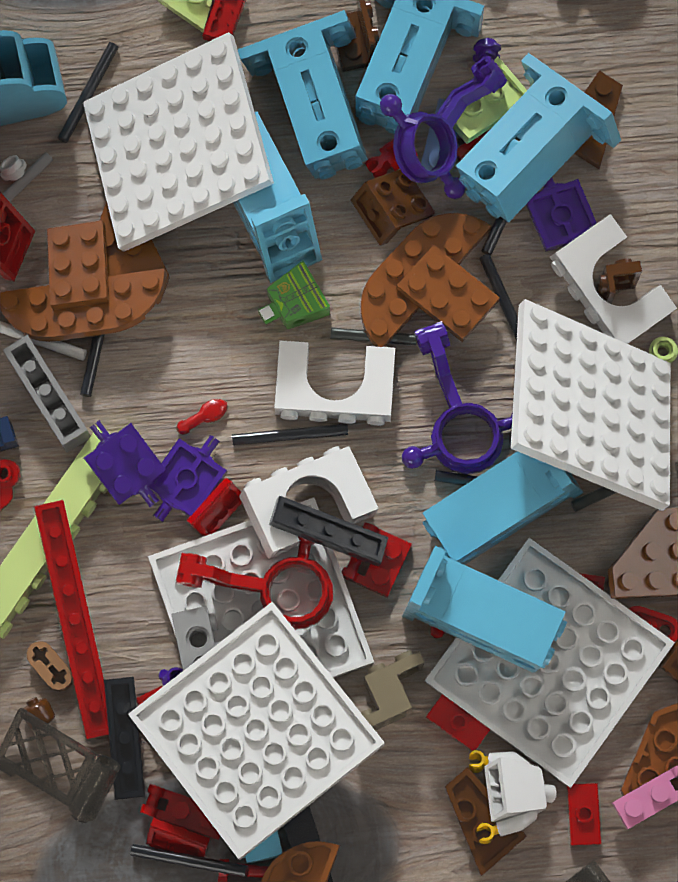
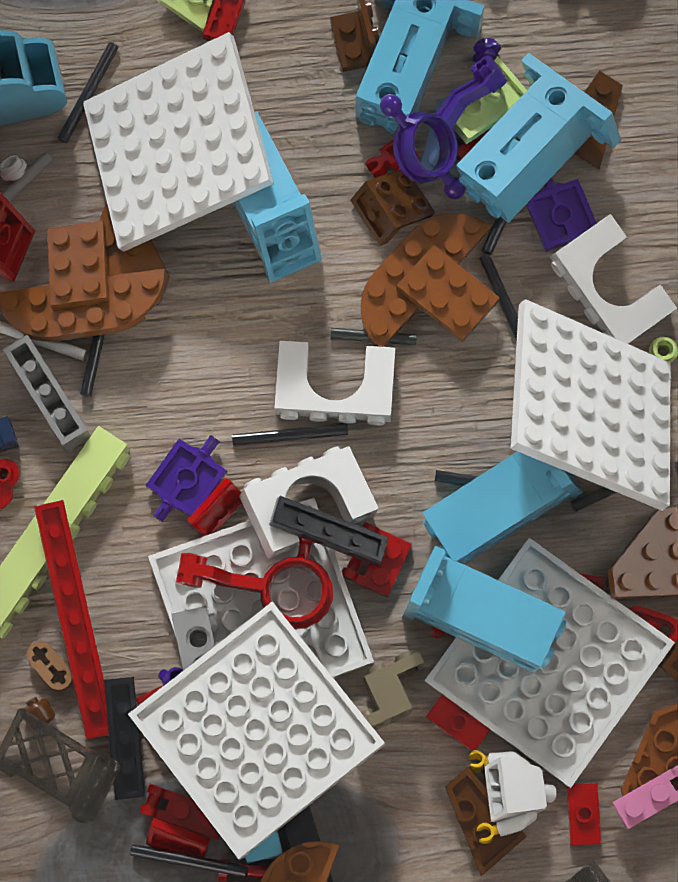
(124, 463): dark purple plate -> none
(209, 412): red piece -> none
(295, 299): bright green torso -> none
(313, 91): medium azure brick -> none
(433, 341): dark purple piece -> none
(617, 277): reddish brown bracket -> none

